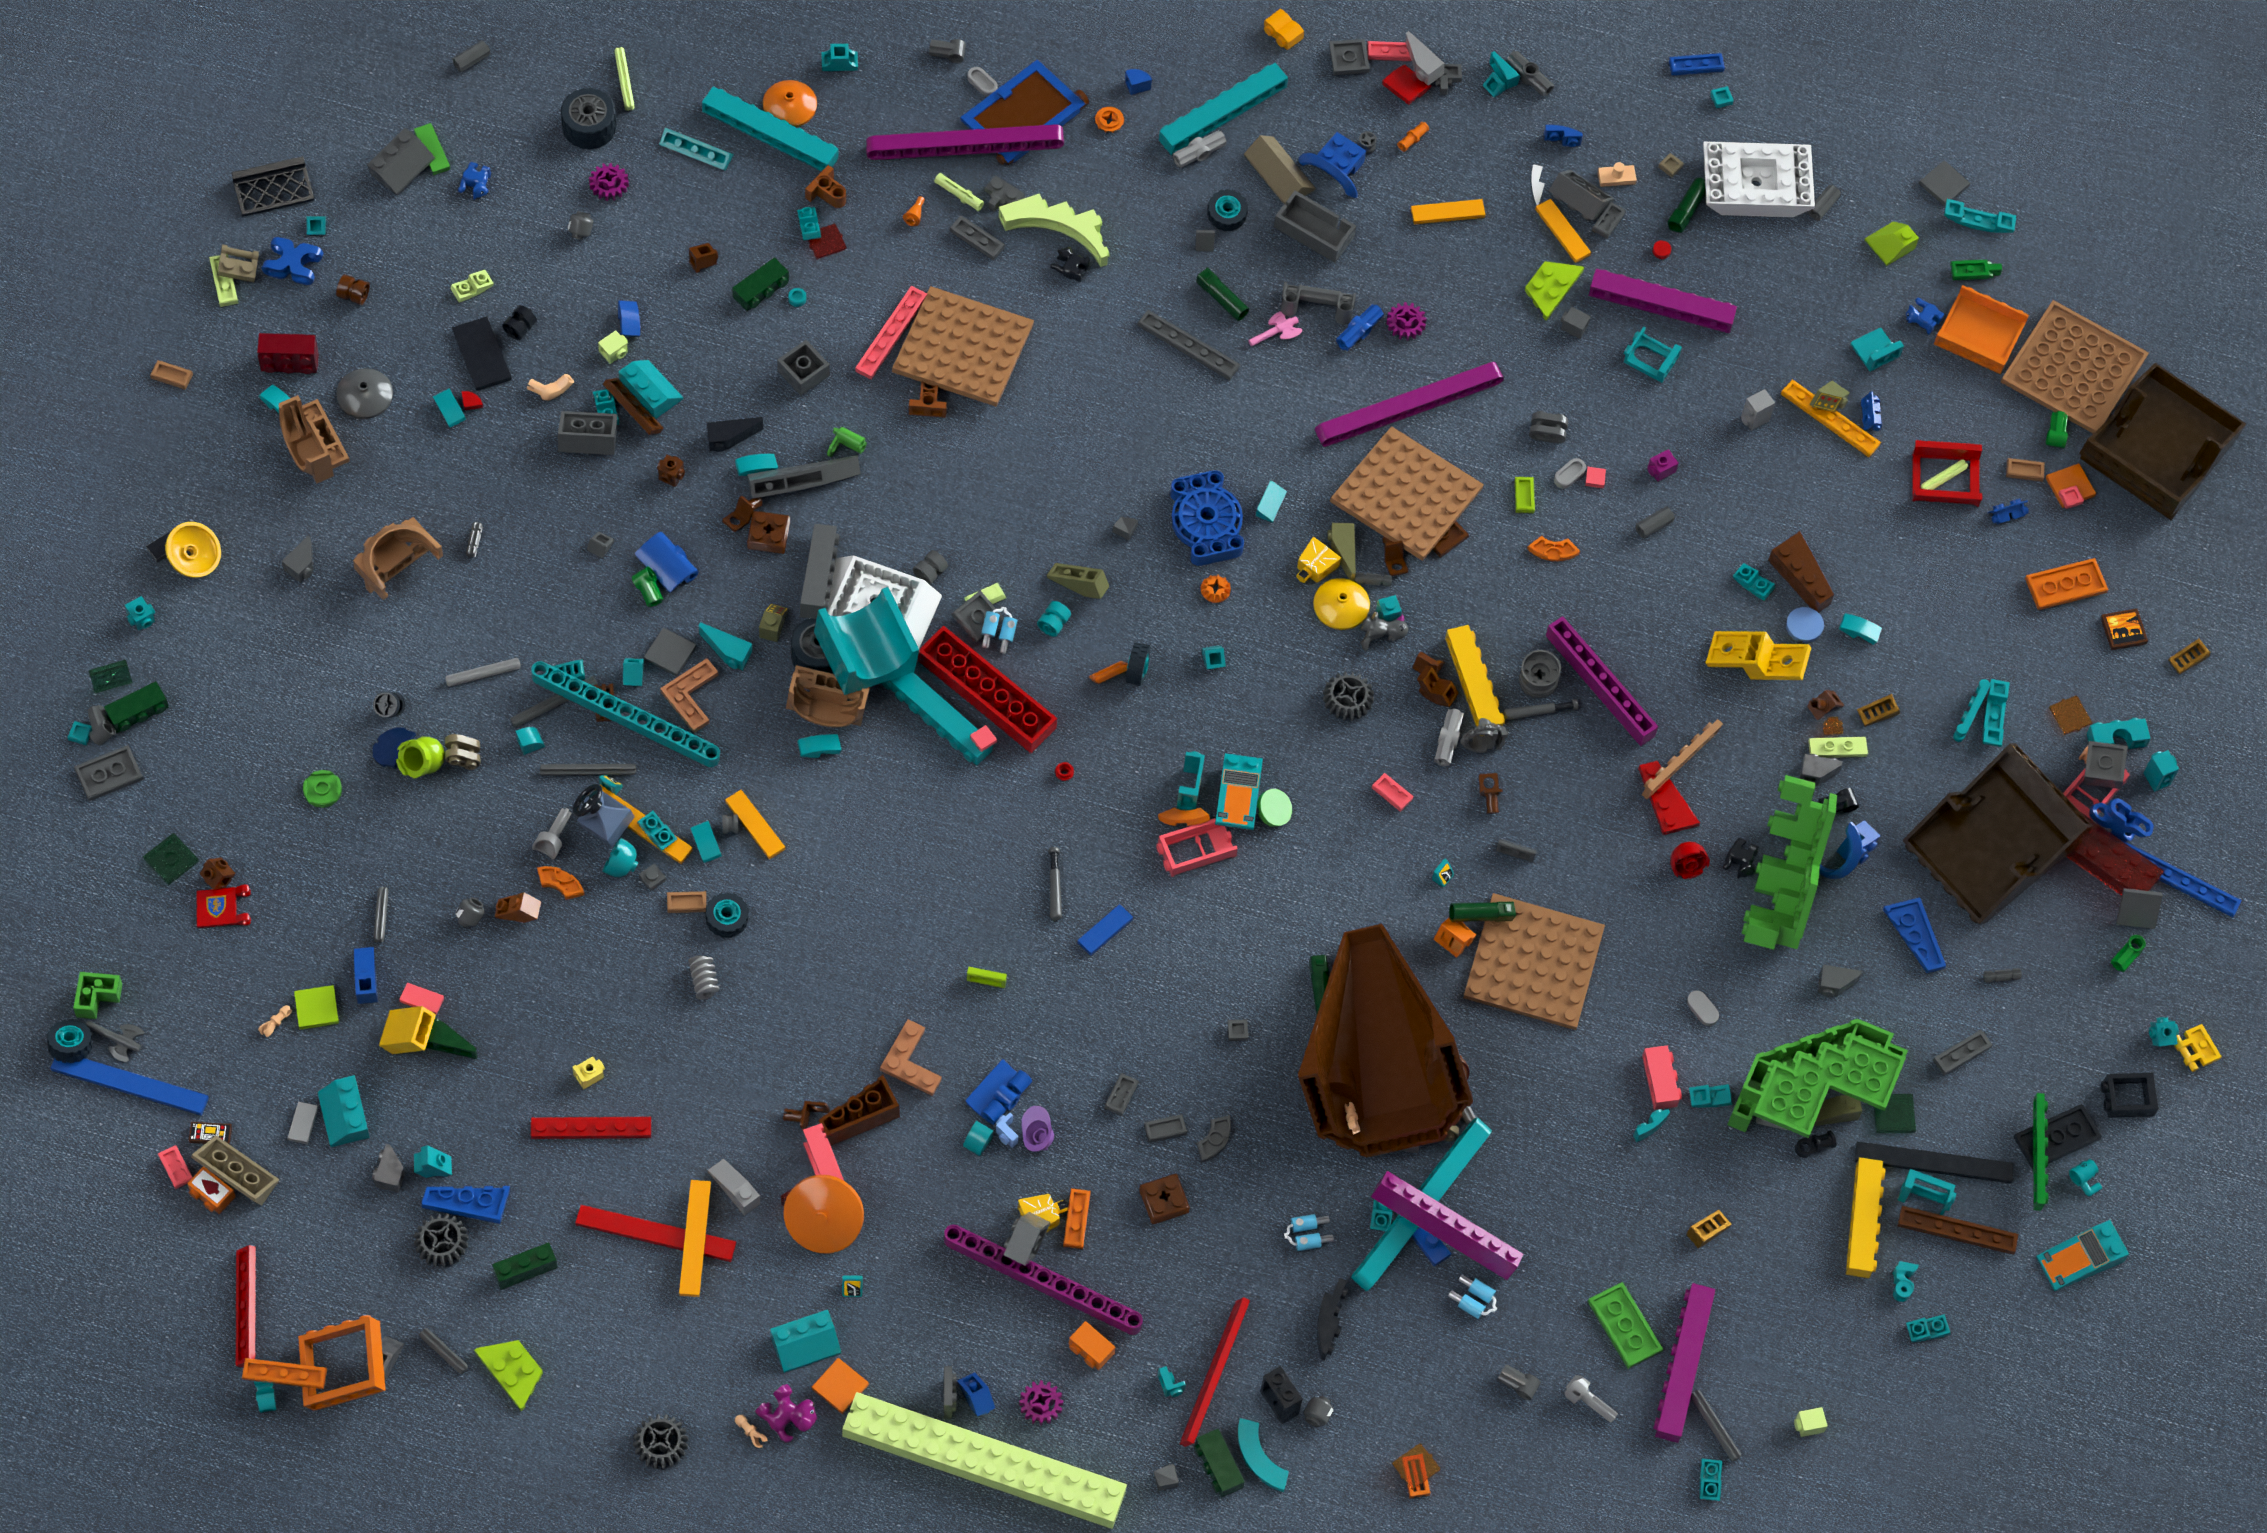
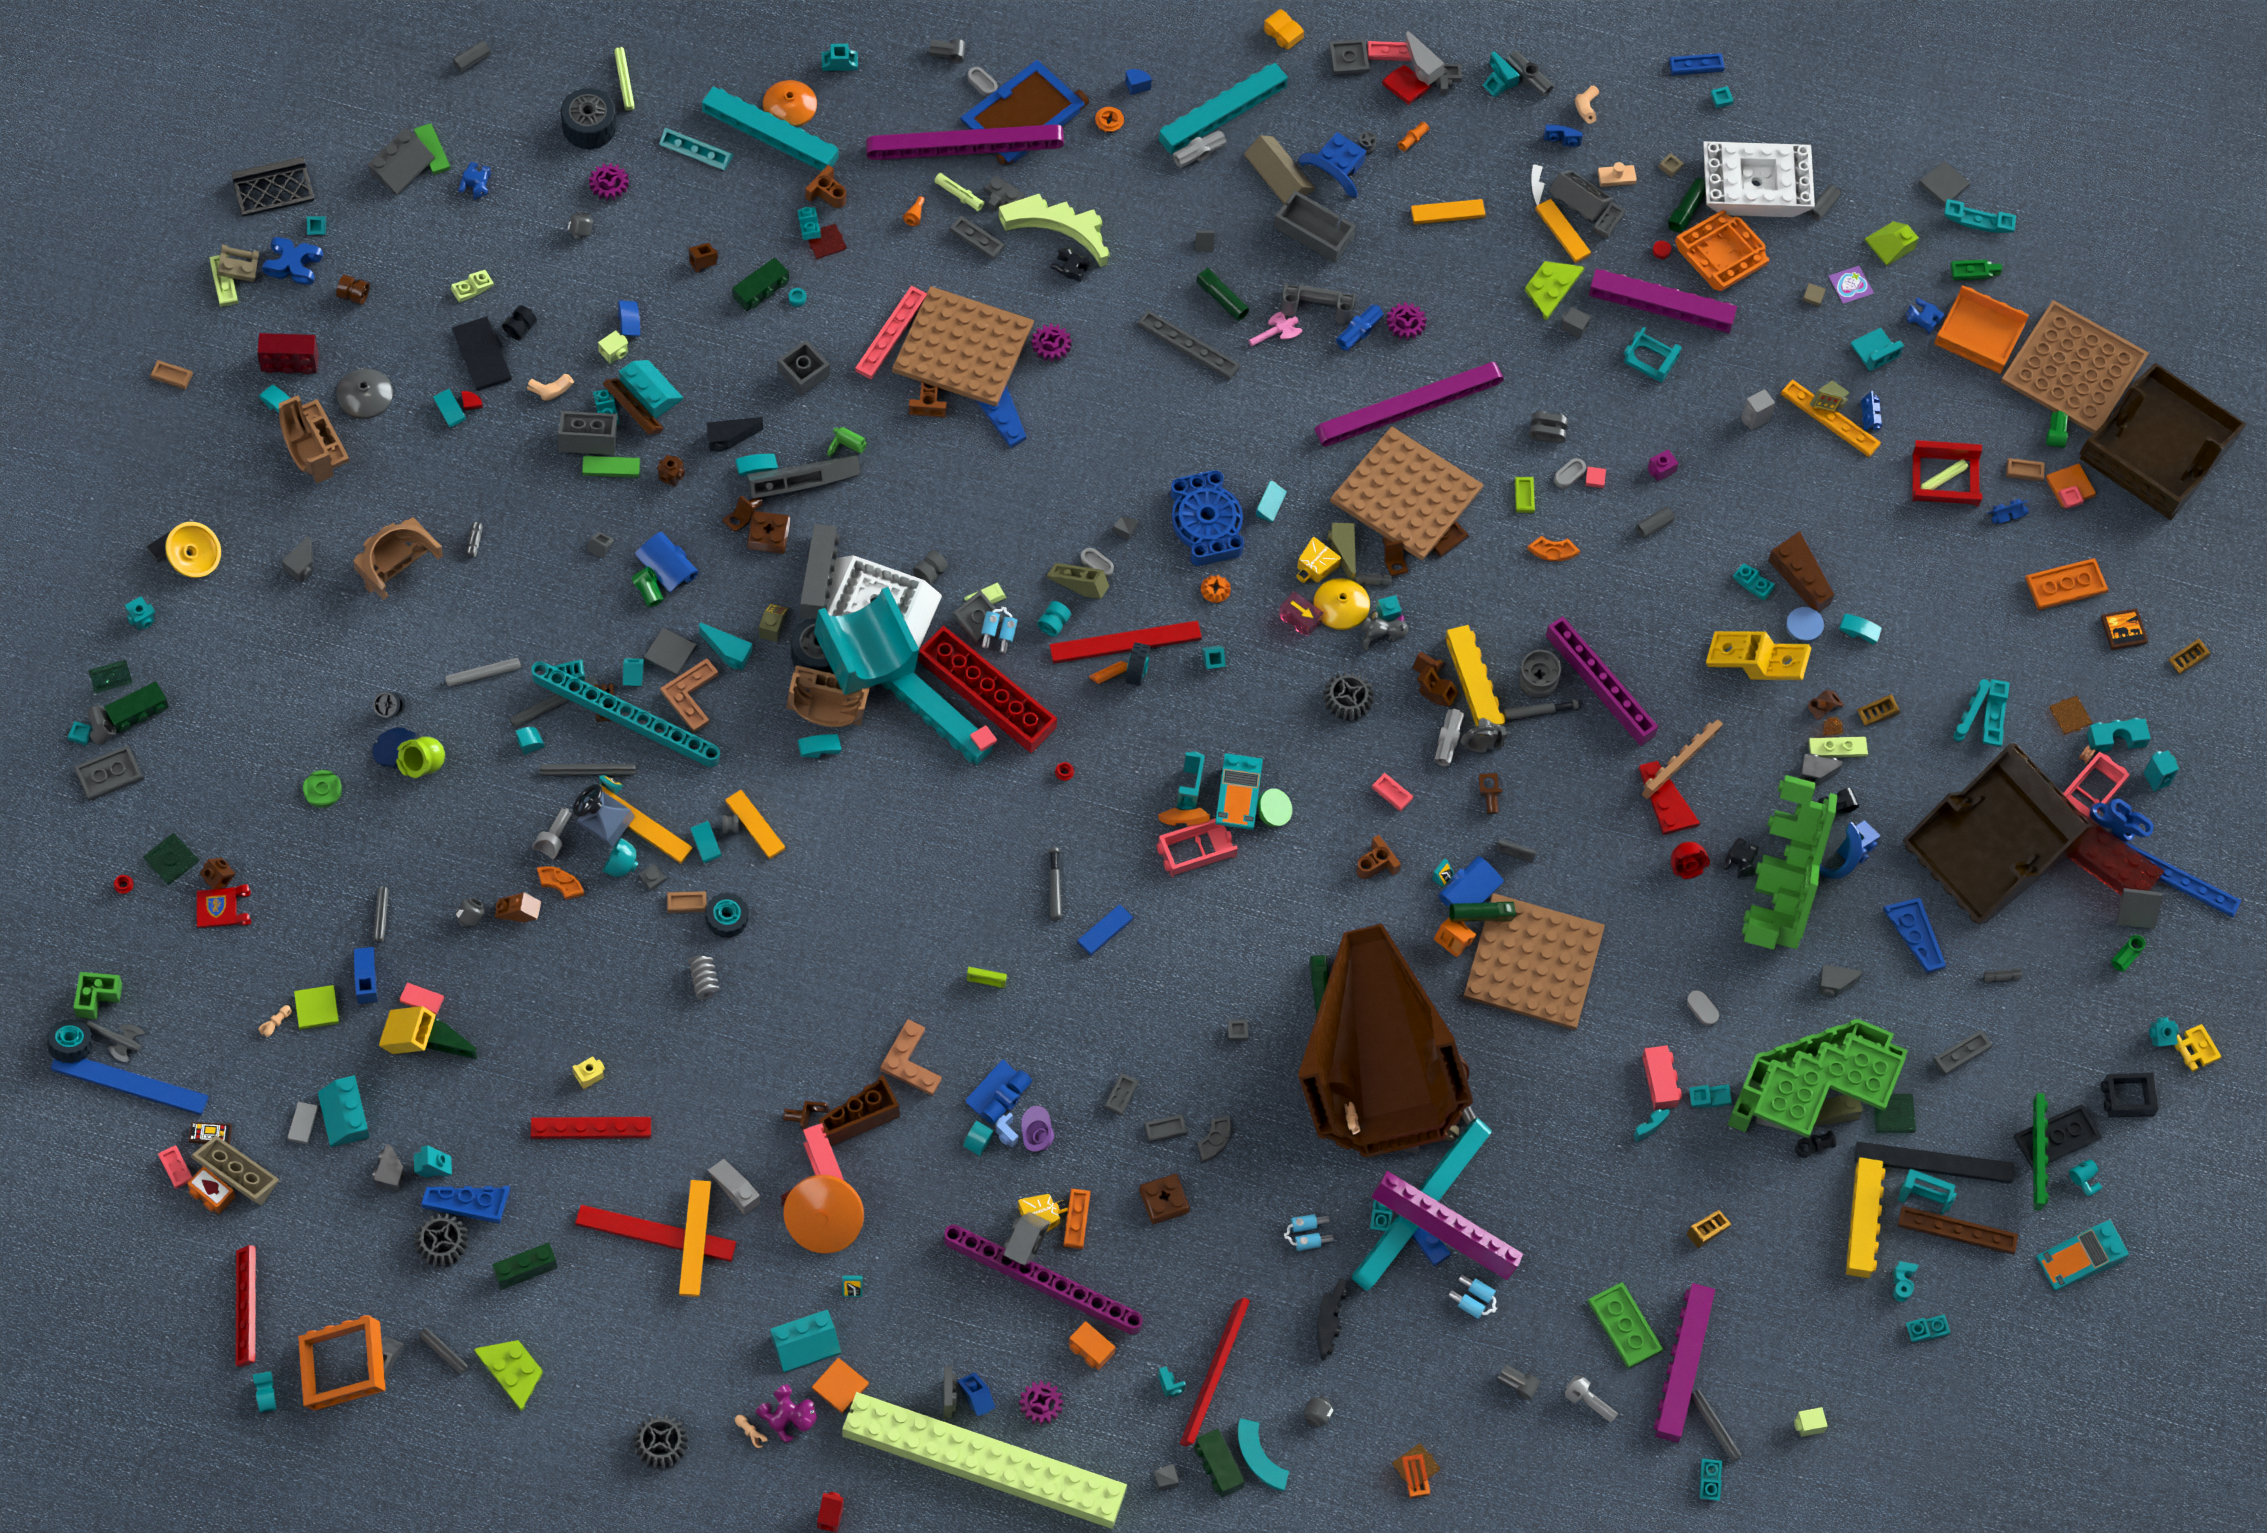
(123, 879): none -> red plate
(284, 1373): orange tile -> none
(462, 751): dark tan brick -> none
(611, 466): none -> bright green tile
(657, 831): teal slope -> none
(830, 1512): none -> red slope
(1005, 419): none -> blue wing
(1051, 342): none -> magenta gear
(1093, 559): none -> light grey tile
(1124, 641): none -> red tile
(1227, 200): black wheel -> none
(1279, 1388): black window -> none
(1300, 614): none -> clear pink brick
(1376, 865): none -> dark orange tile
(1472, 884): none -> blue panel
(1582, 104): none -> light nougat arm
(1717, 250): none -> orange wedge
(1814, 294): none -> dark tan tile
(1851, 284): none -> sticker
(2105, 765): dark grey container -> none

